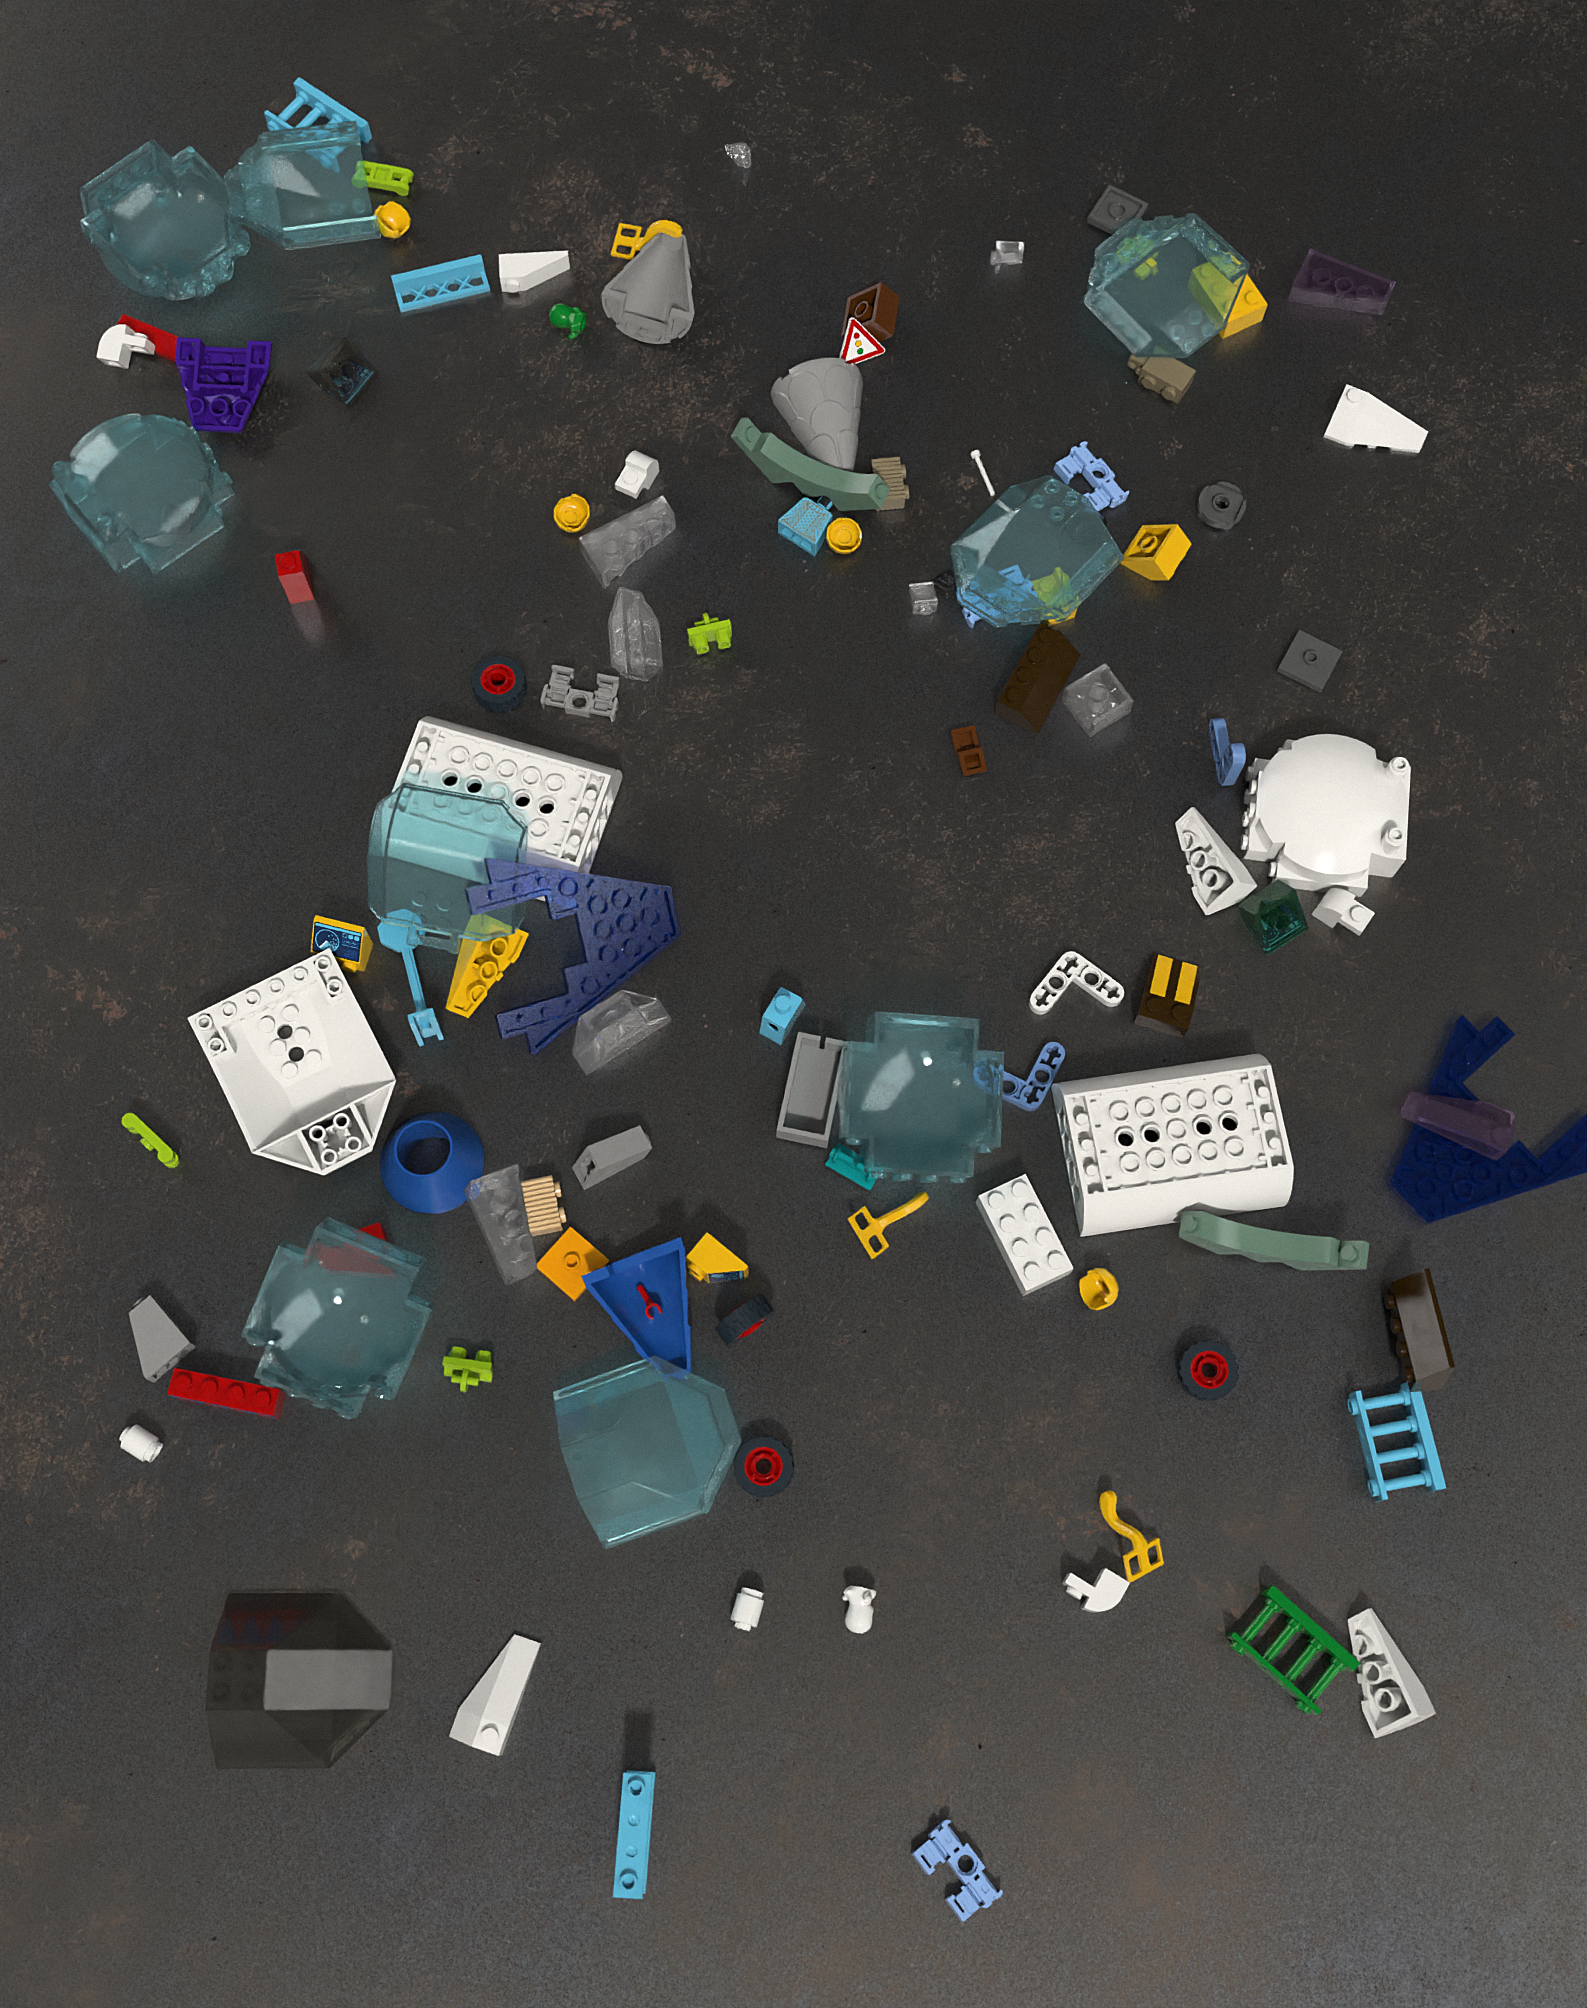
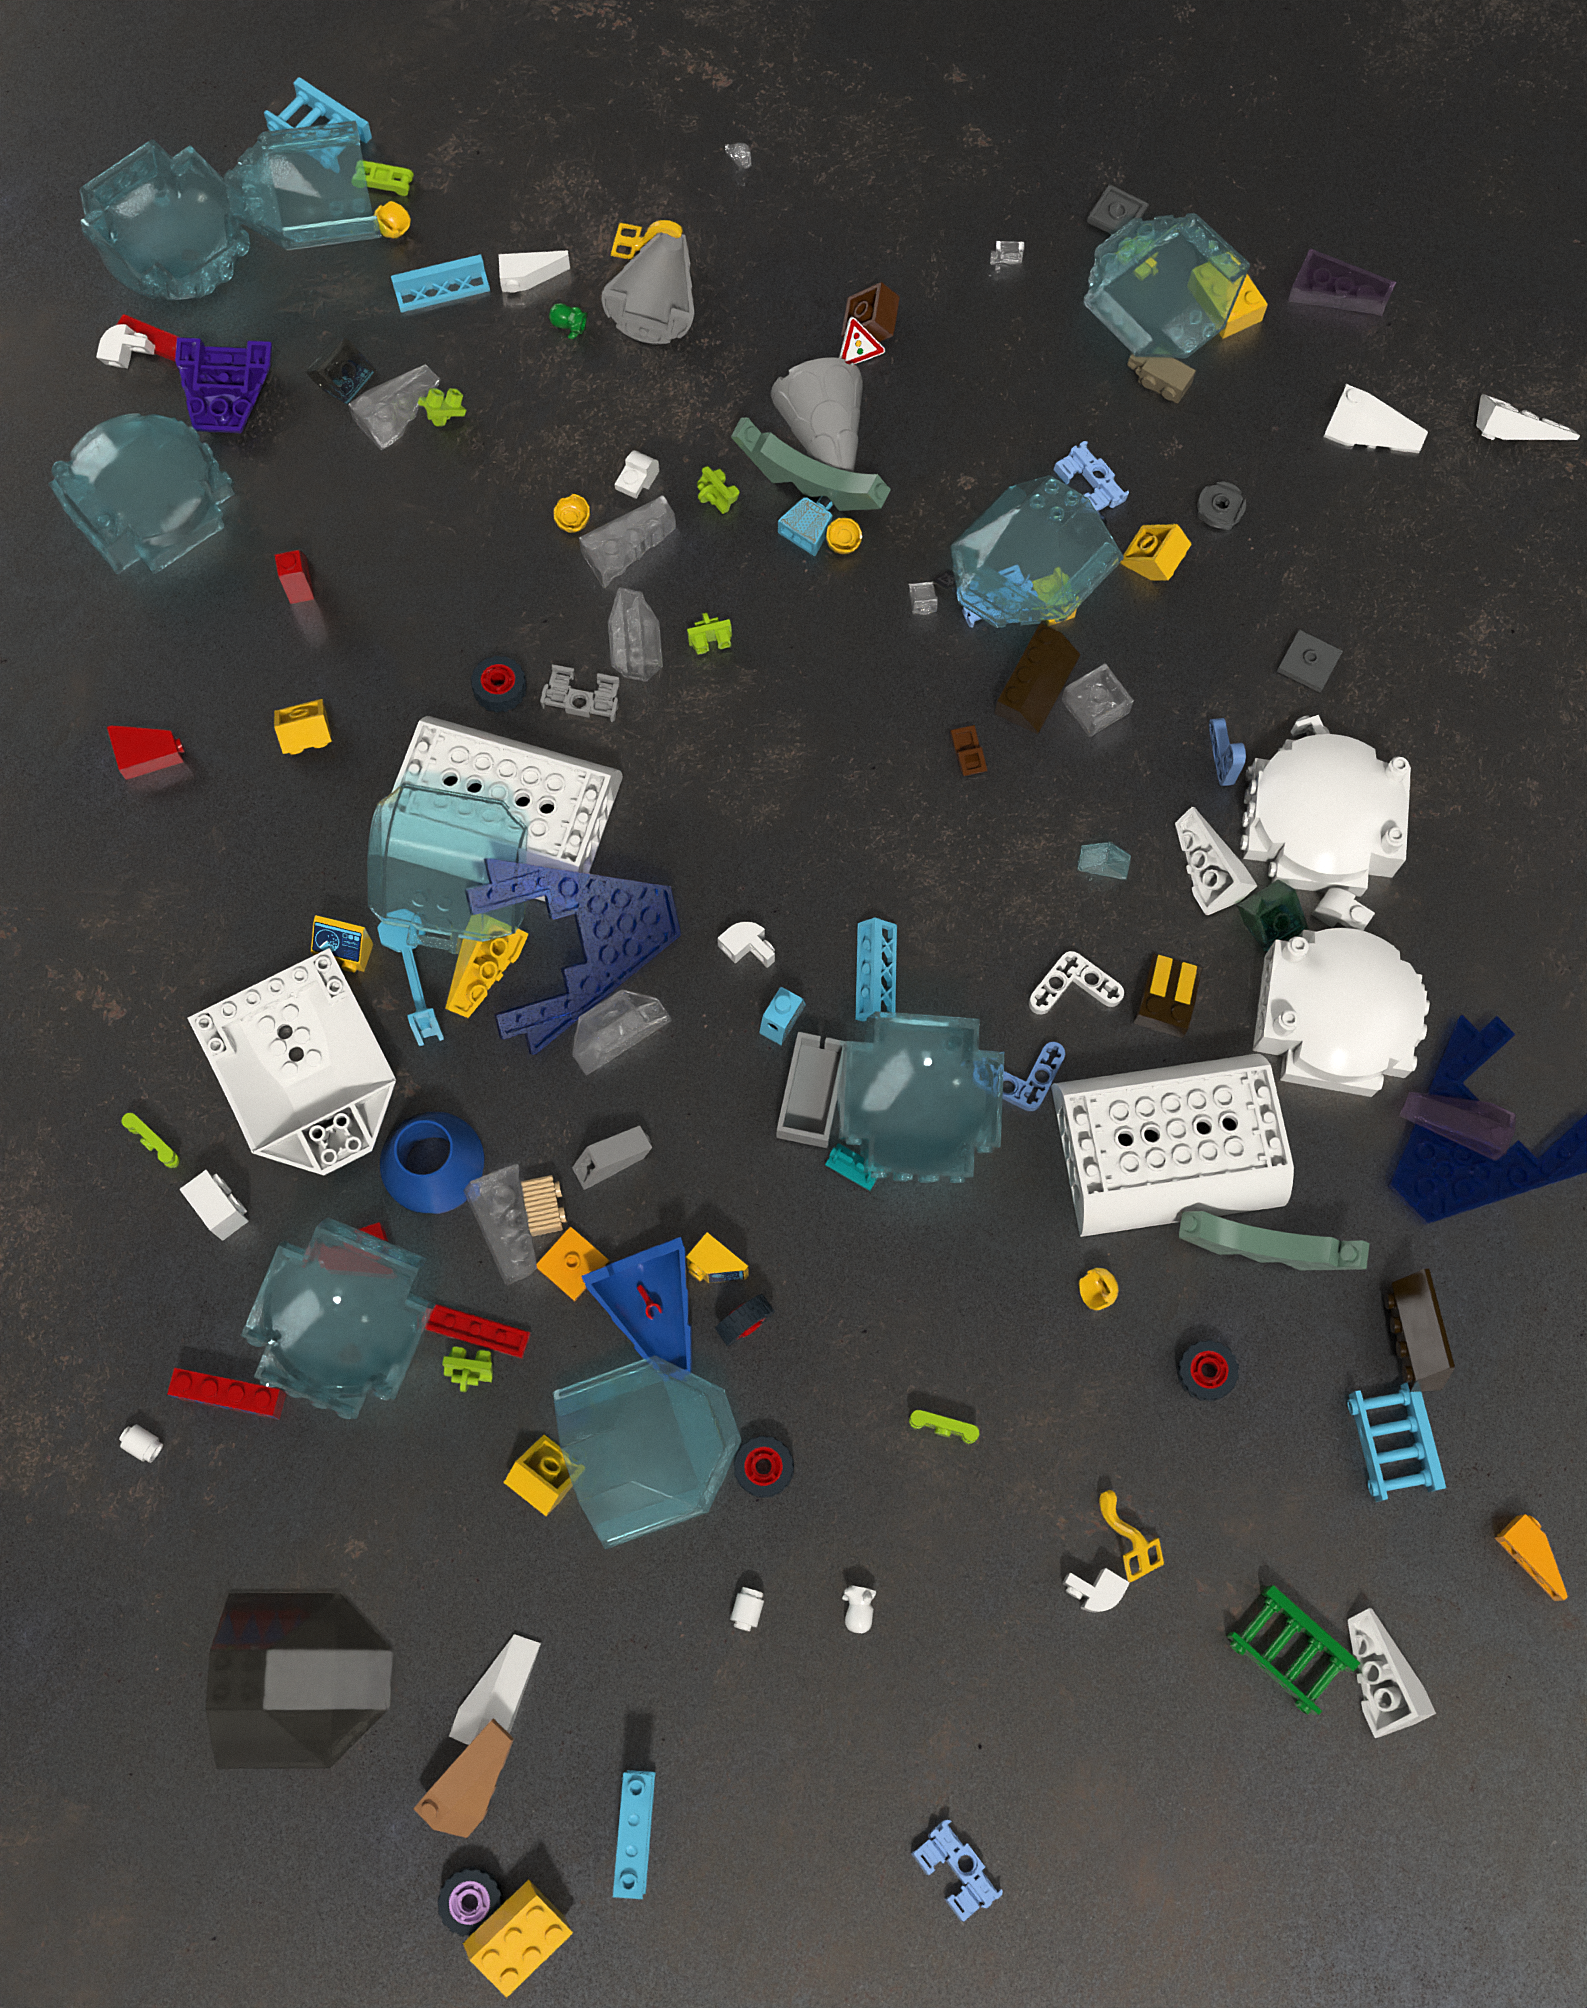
(144, 749): none -> red slope
(157, 1338): light grey slope -> none
(214, 1205): none -> white brick
(302, 727): none -> yellow slope
(390, 406): none -> clear wedge
(440, 407): none -> lime hips
(450, 1900): none -> black wheel
(463, 1792): none -> medium nougat wedge
(478, 1331): none -> red tile
(517, 1938): none -> yellow brick
(541, 1475): none -> yellow slope
(713, 489): none -> lime hips
(746, 937): none -> white brick
(871, 967): none -> medium azure fence
(877, 1225): yellow piece -> none
(892, 473): dark tan brick -> none
(944, 1426): none -> lime plate
(975, 455): white piece -> none
(1024, 1235): white brick -> none
(1104, 860): none -> clear light blue slope
(1310, 725): none -> white bracket
(1340, 1010): none -> white windscreen
(1503, 421): none -> white wedge
(1531, 1549): none -> light orange slope

